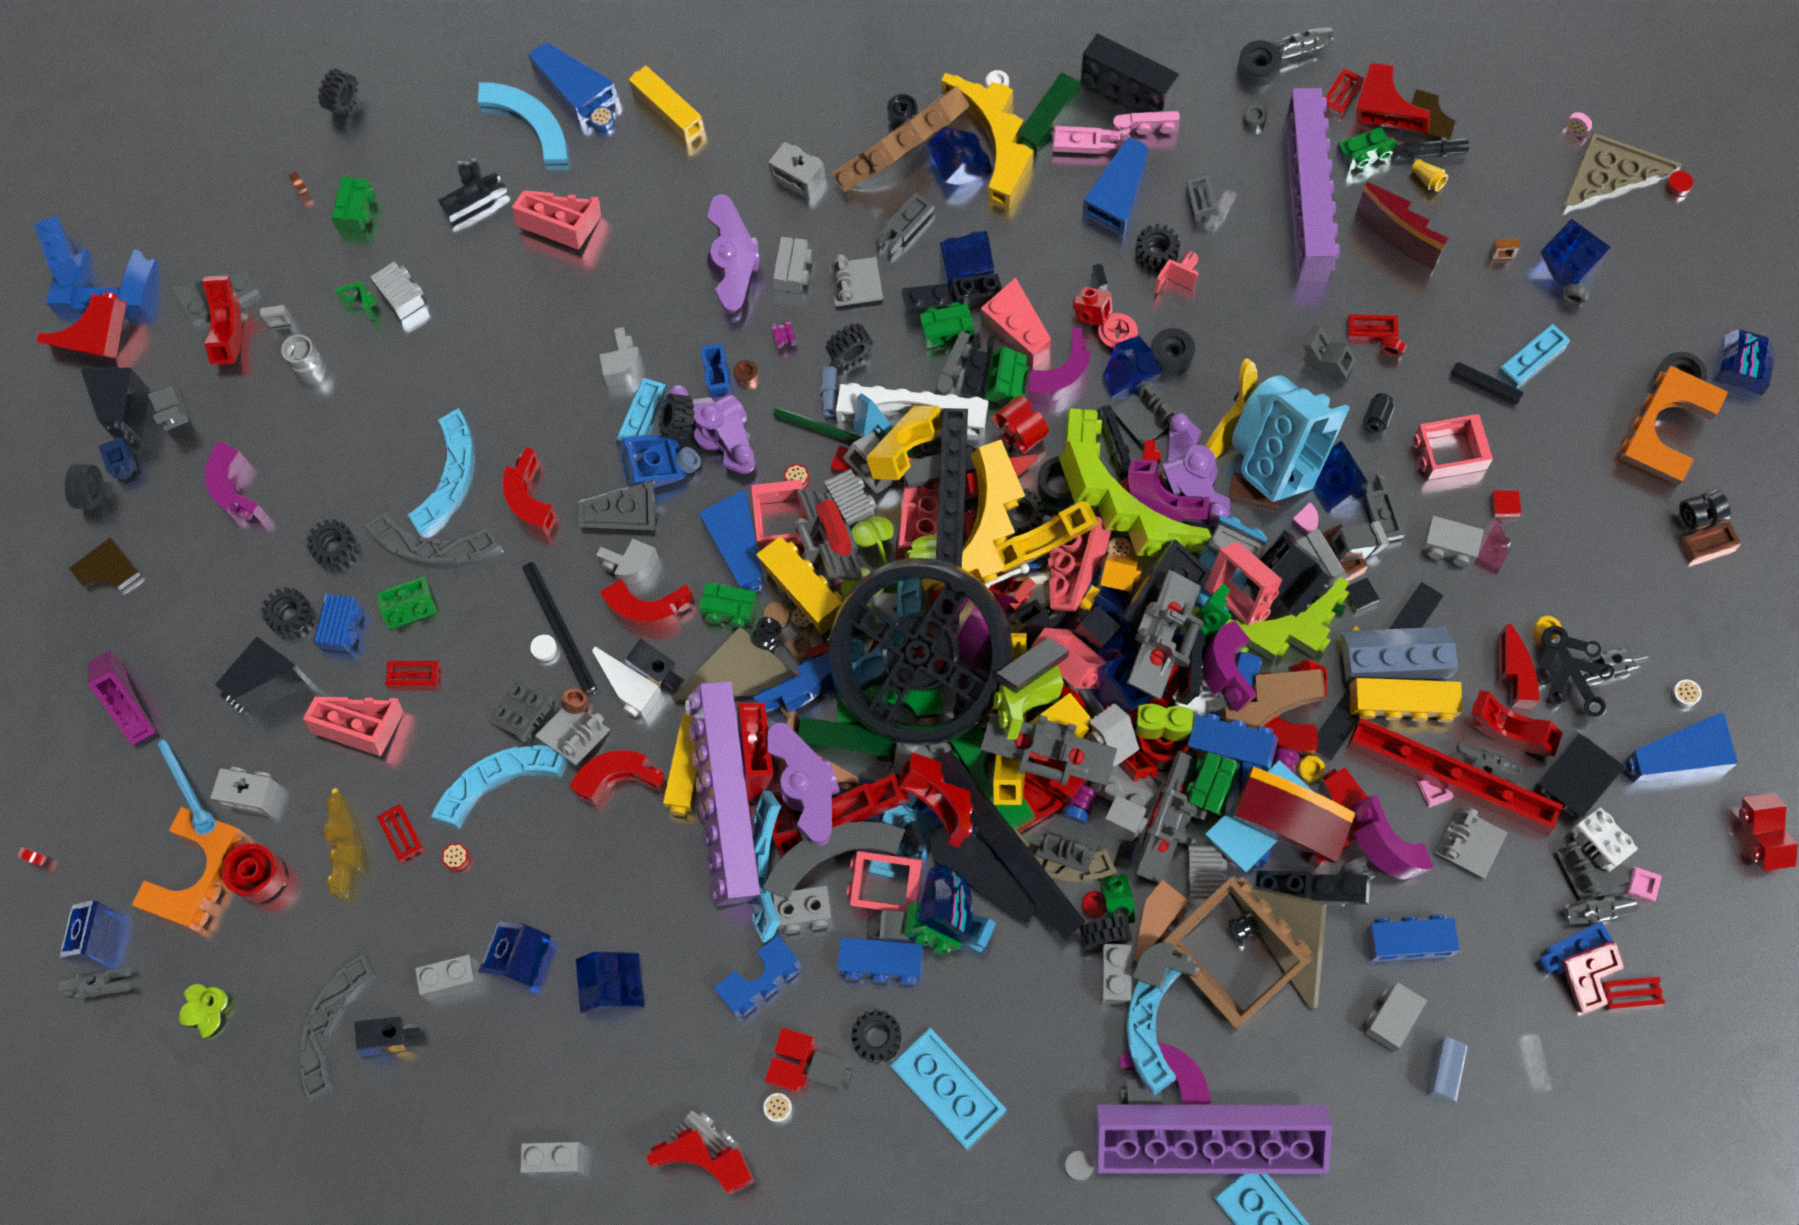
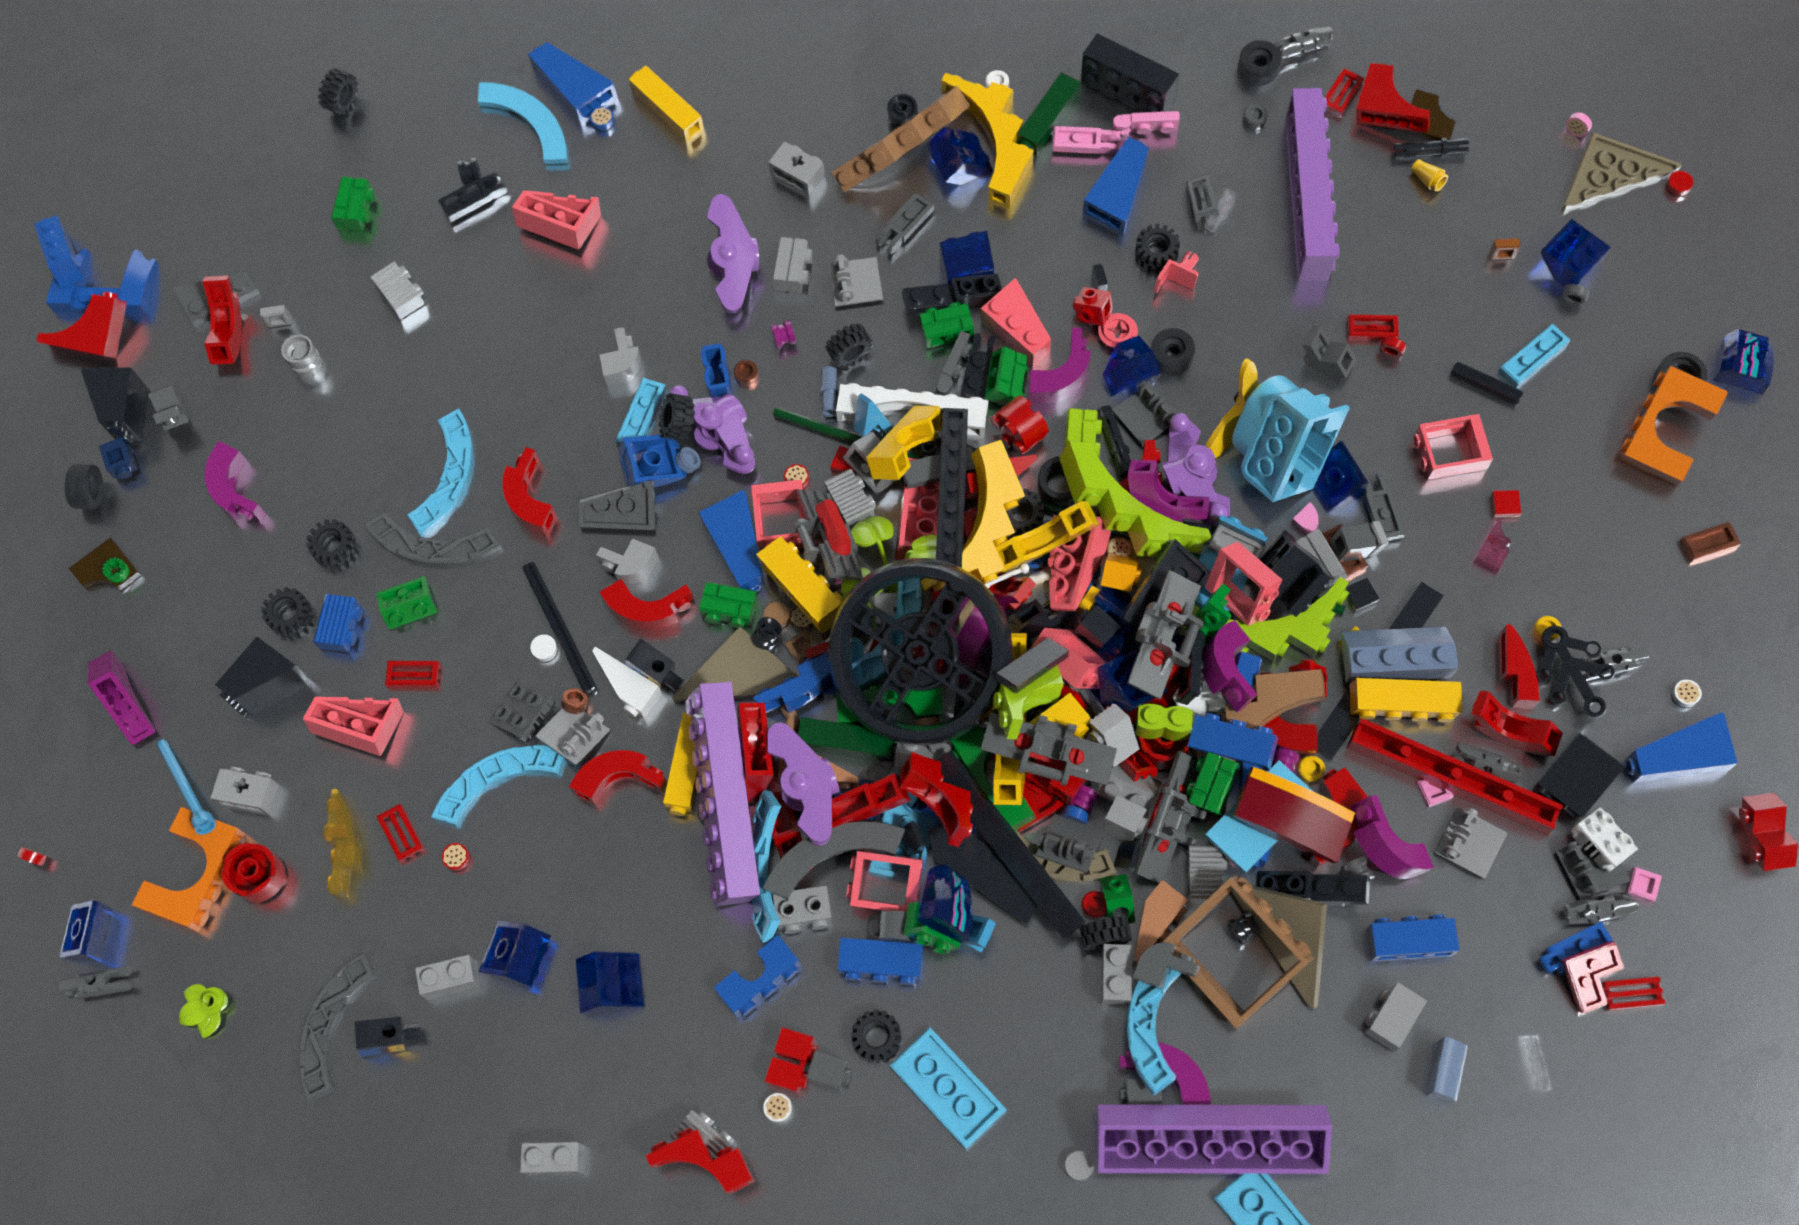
(113, 564): none -> green bush
(297, 182): copper tile -> none
(361, 292): green bracket -> none
(1246, 492): copper tile -> none
(1366, 148): green bracket -> none
(1379, 412): black brick -> none
(1399, 226): dark red slope -> none
(1452, 541): light grey brick -> none
(1704, 510): black wheel -> none

